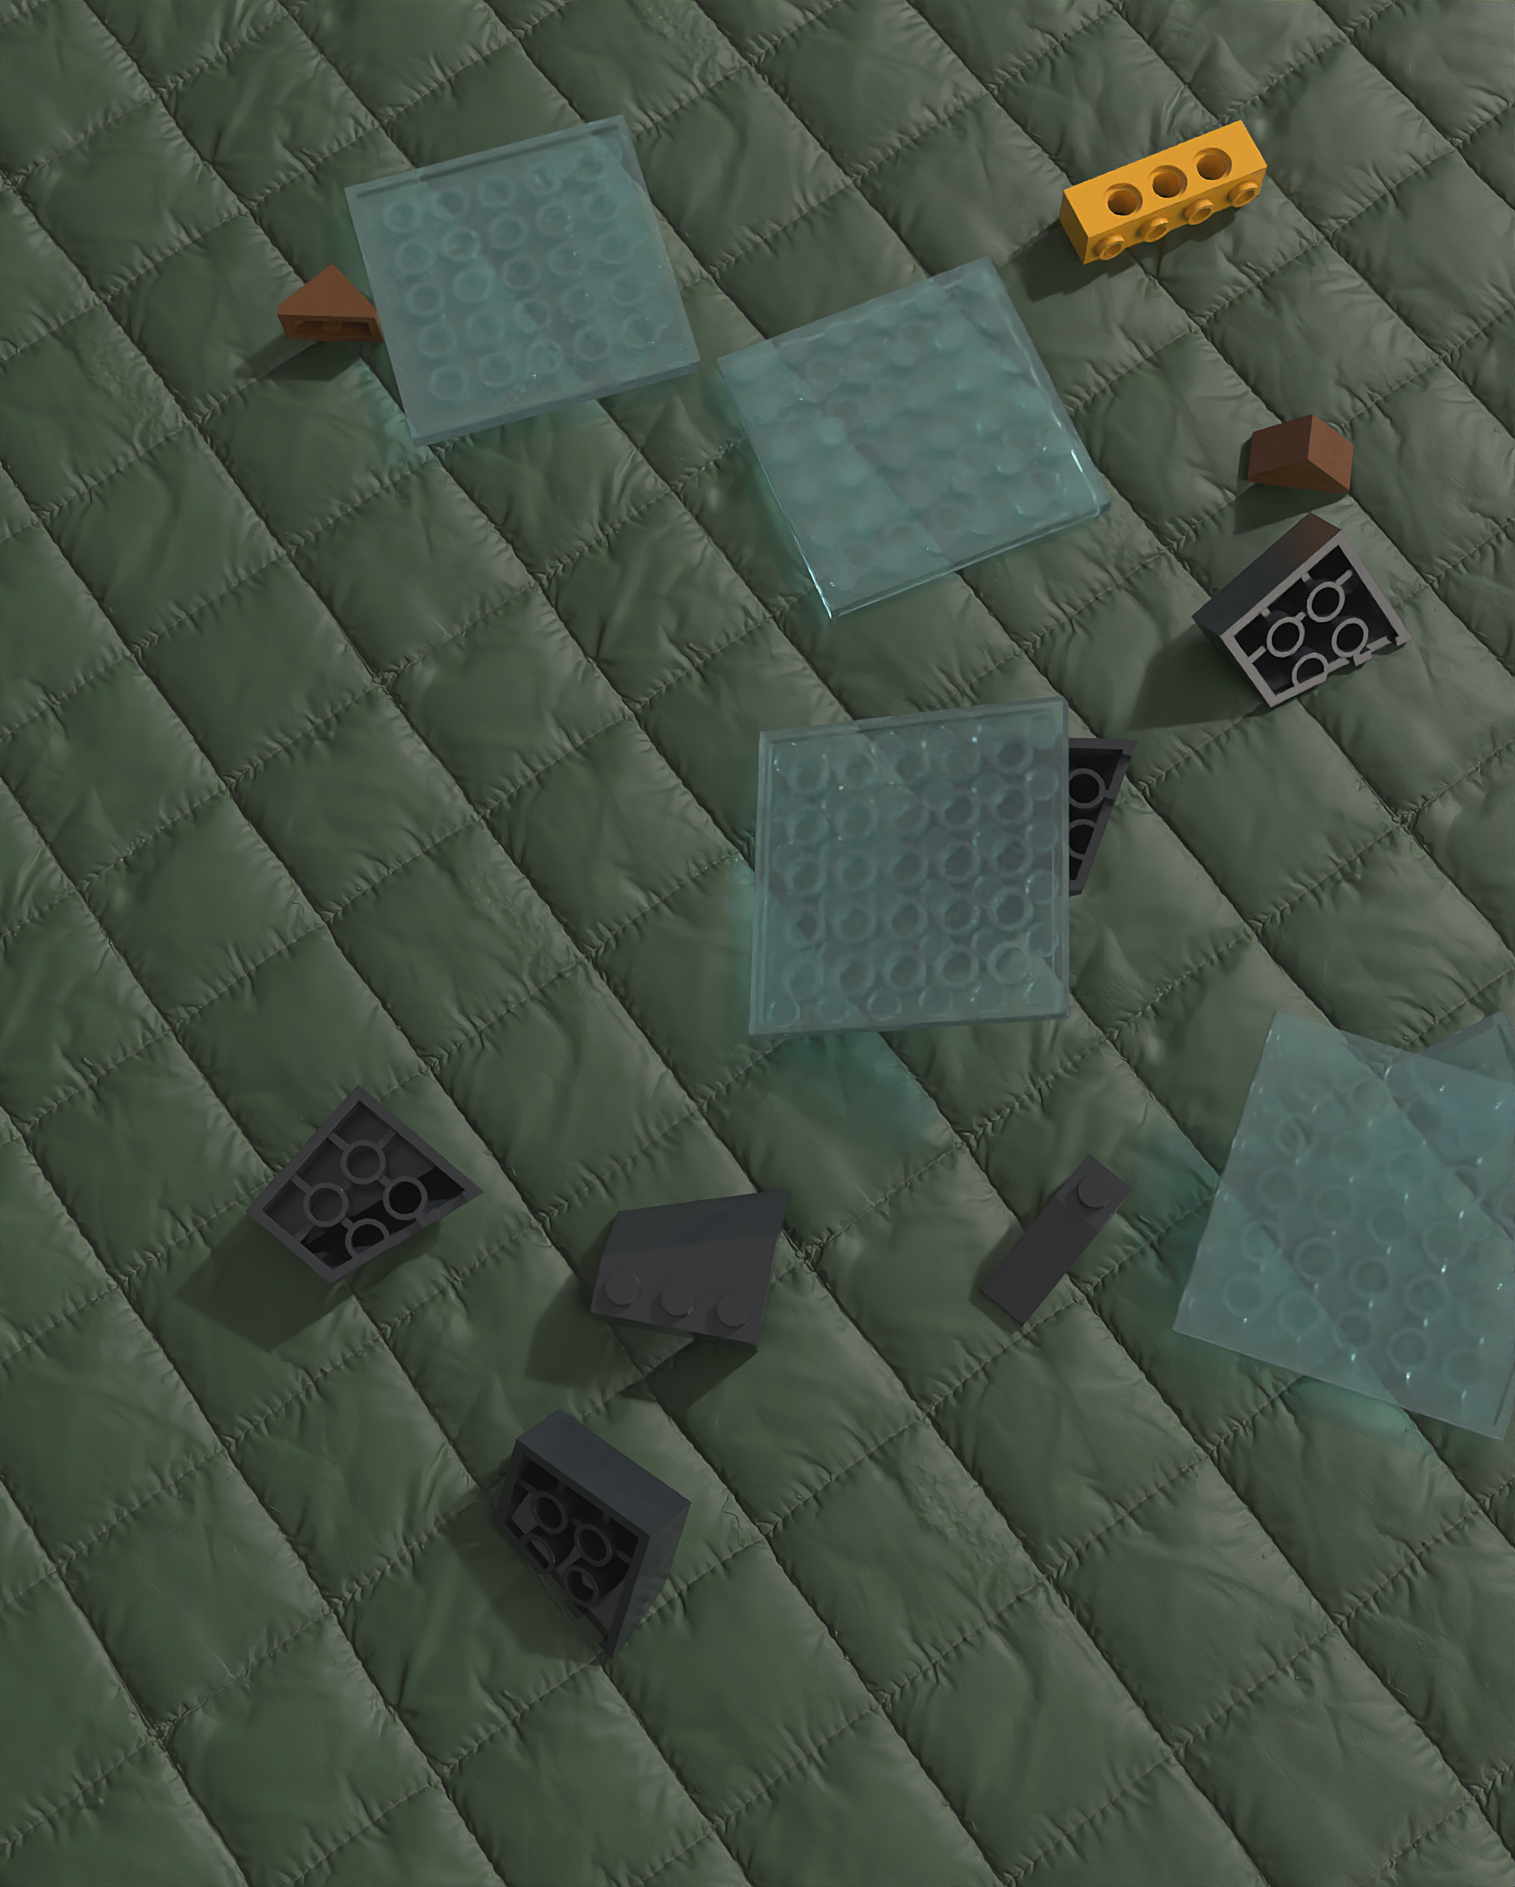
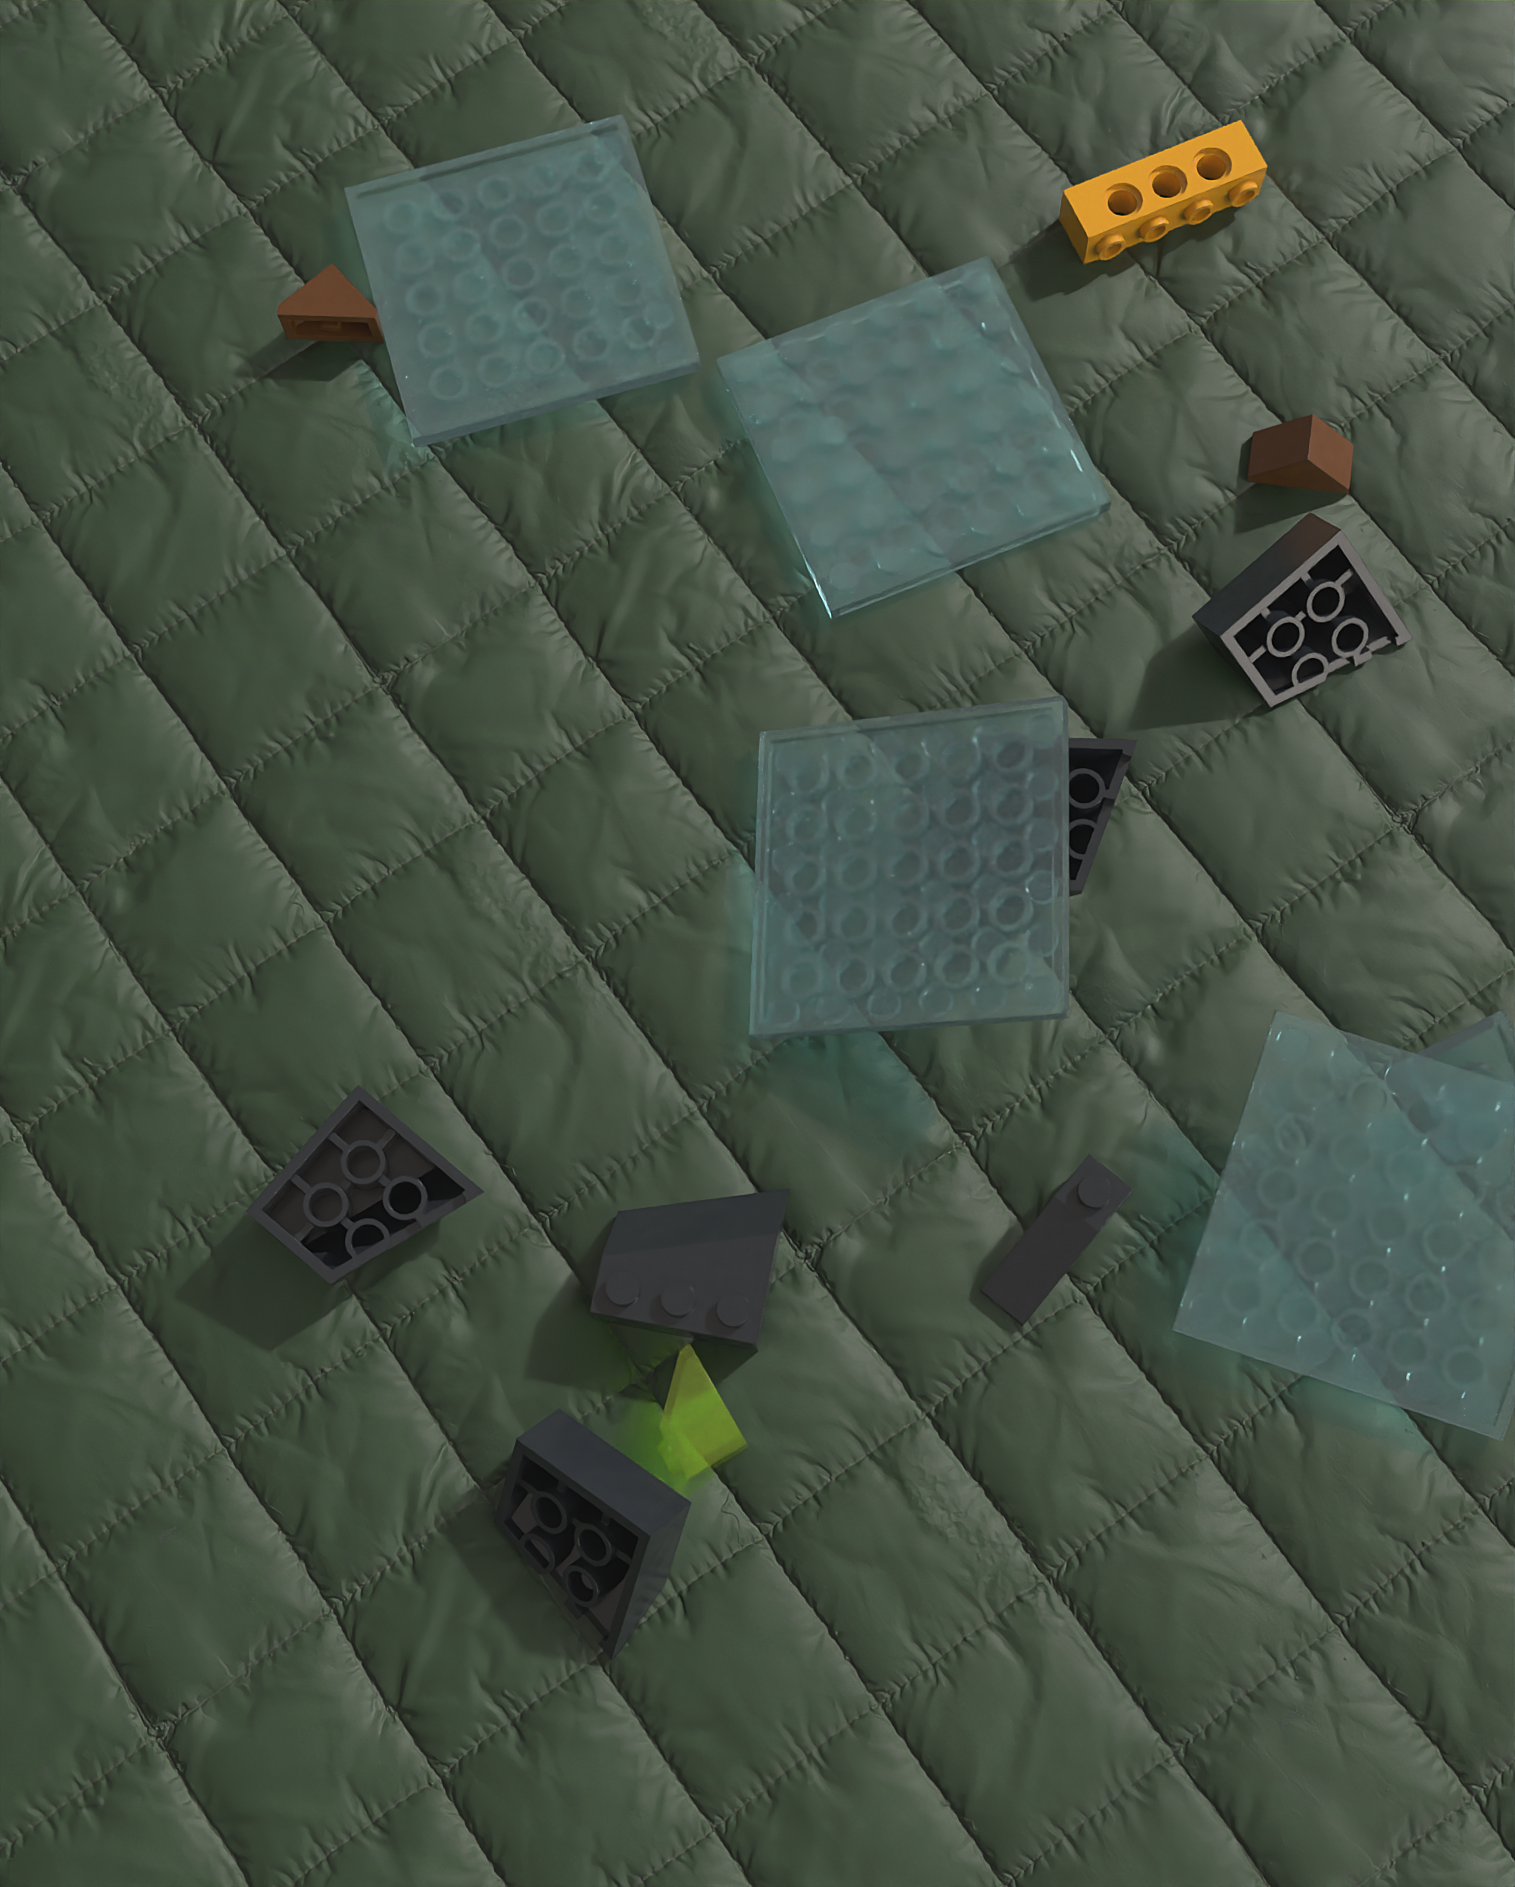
(696, 1422): none -> clear neon green slope

